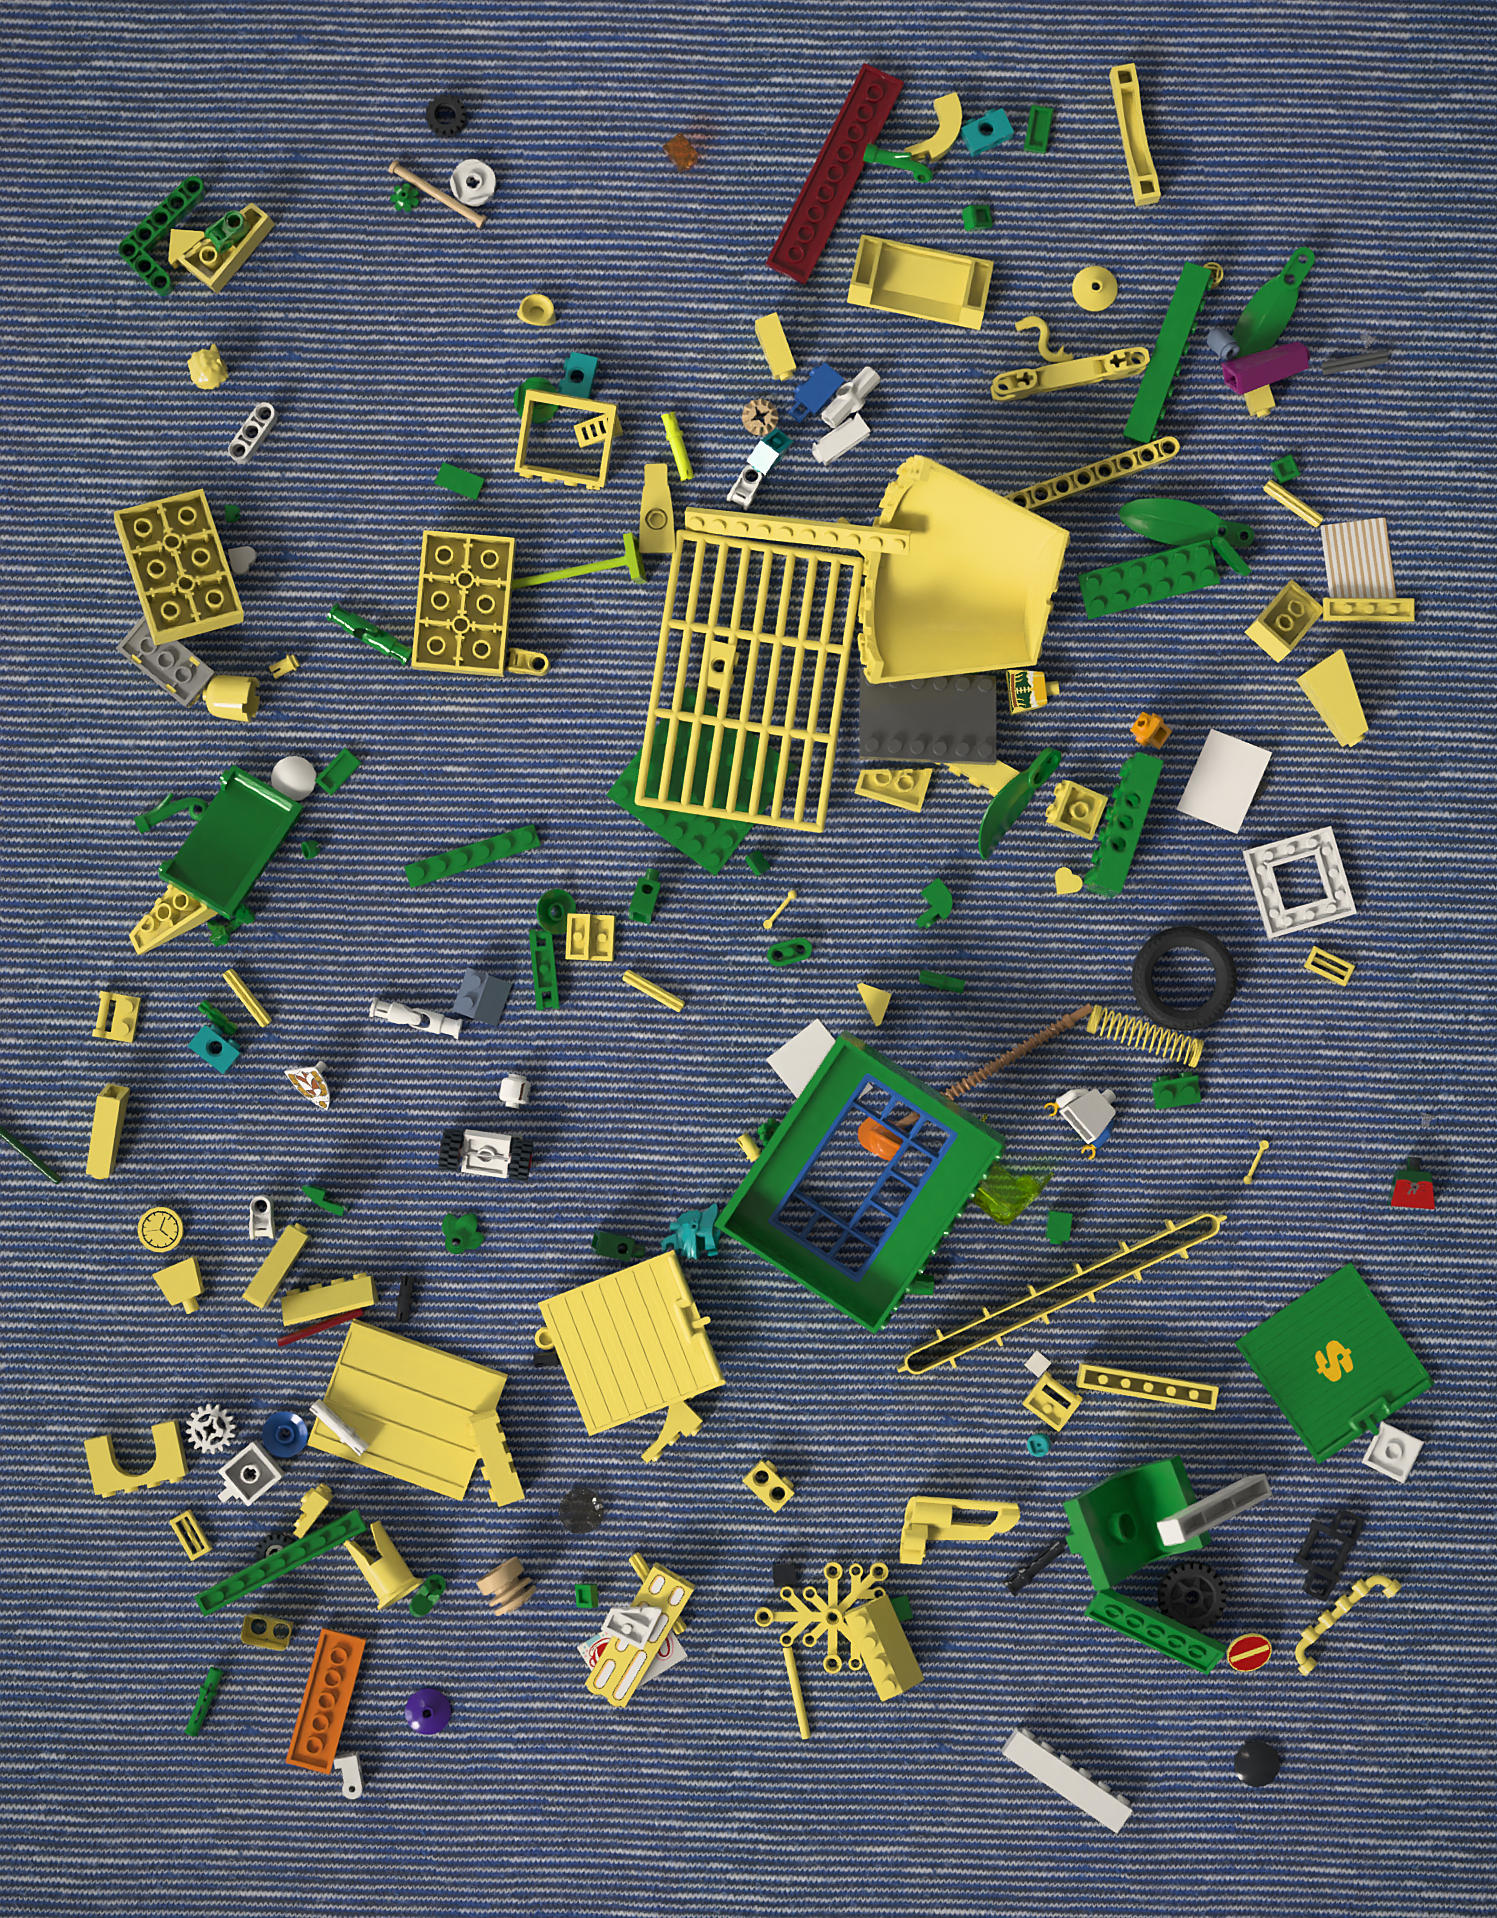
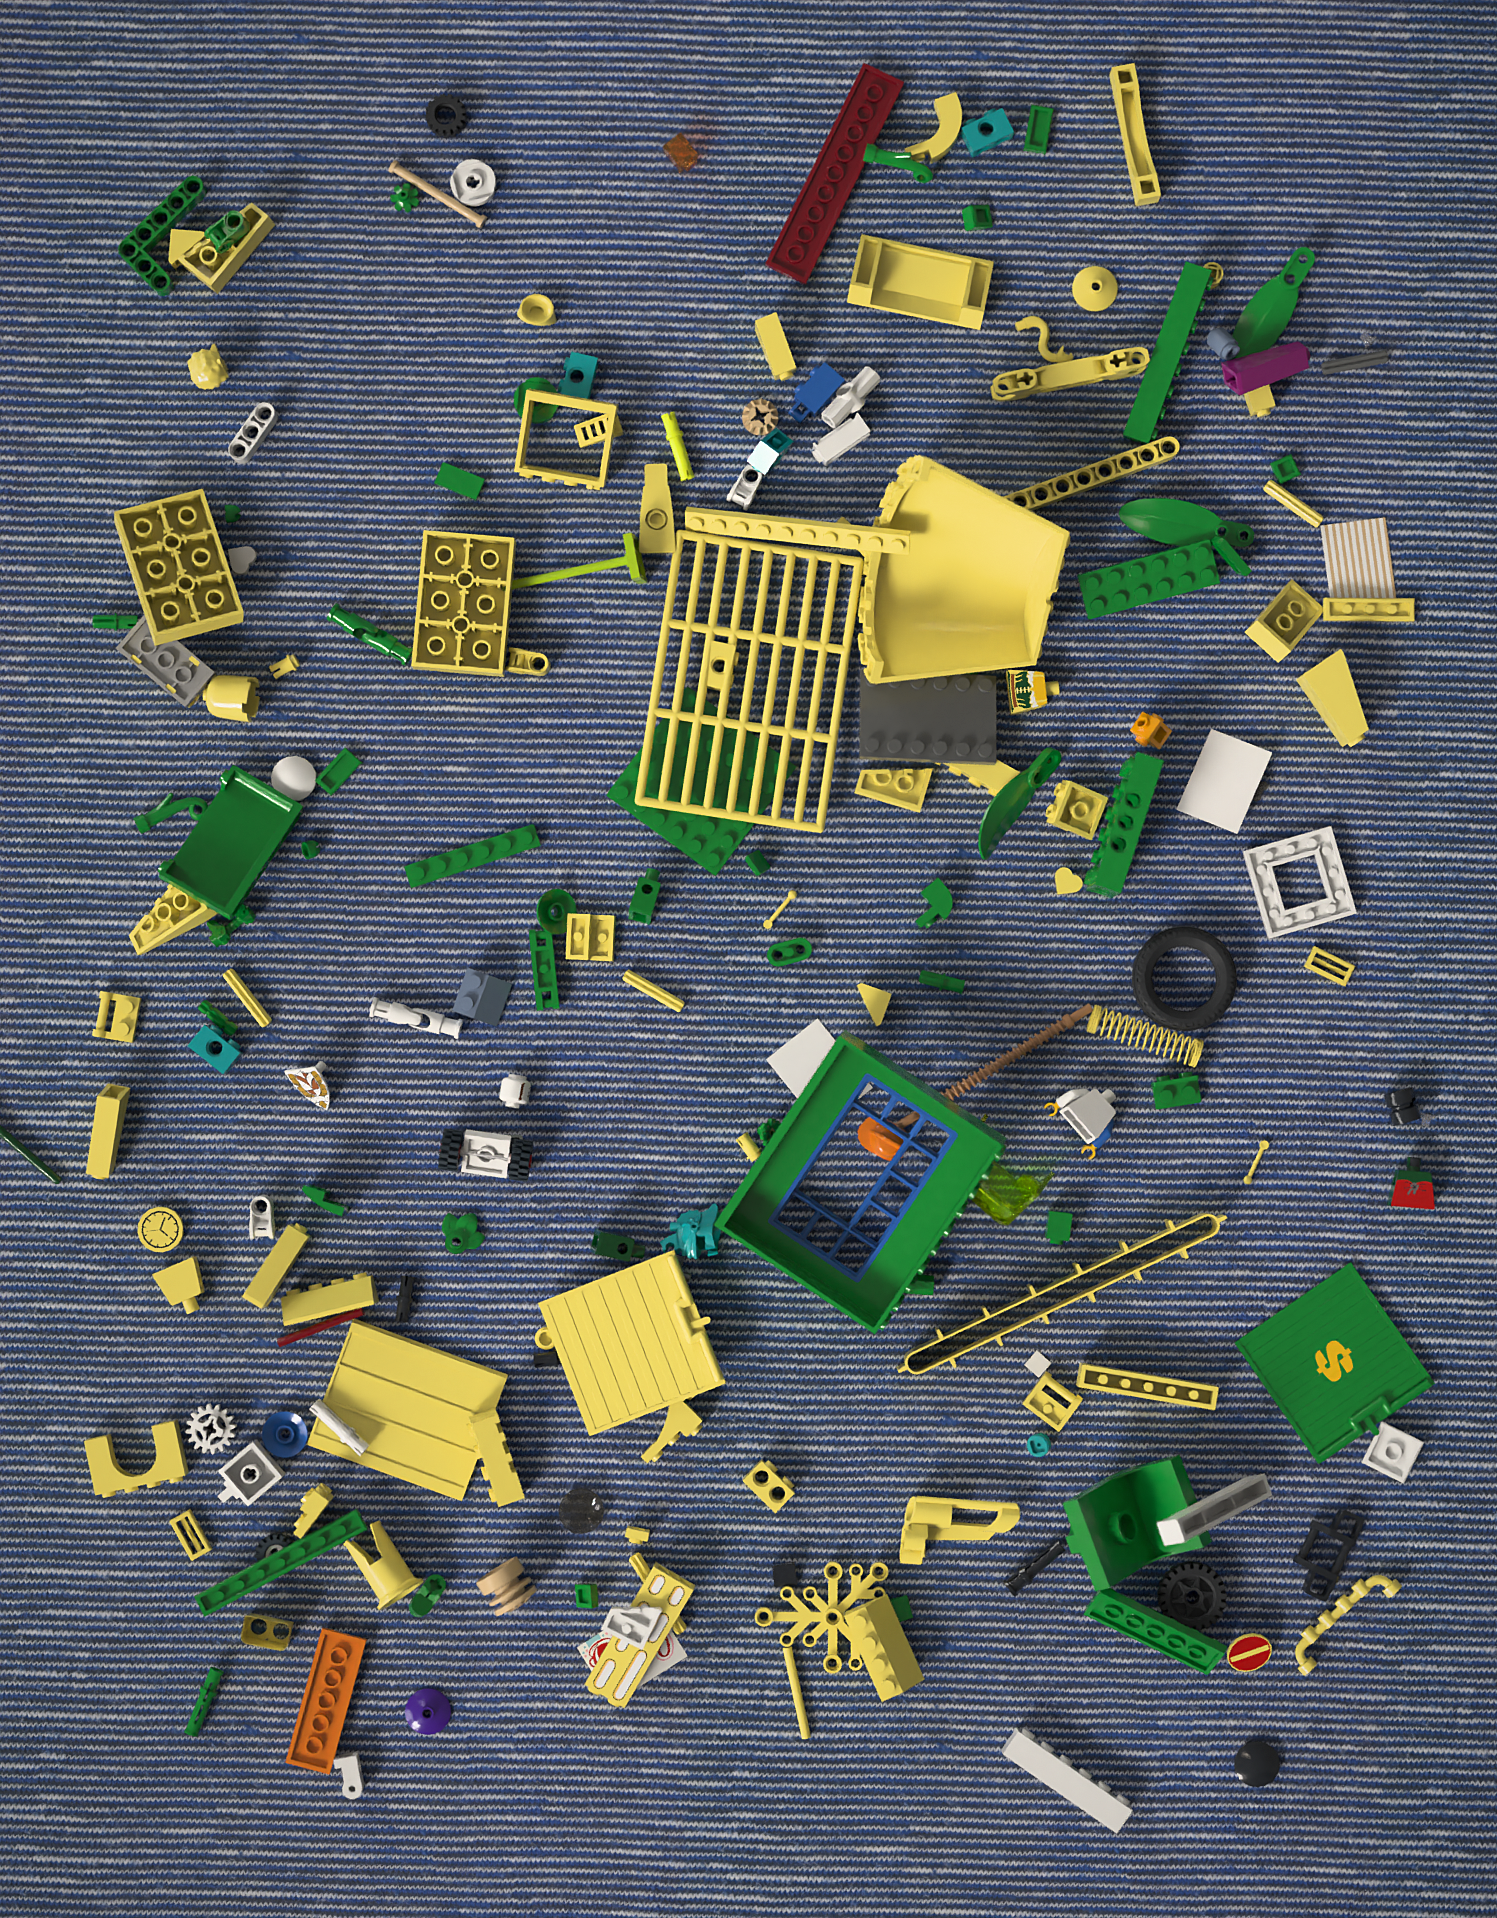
(115, 621): none -> green axle
(636, 1534): none -> light yellow plate
(1402, 1106): none -> black wheel

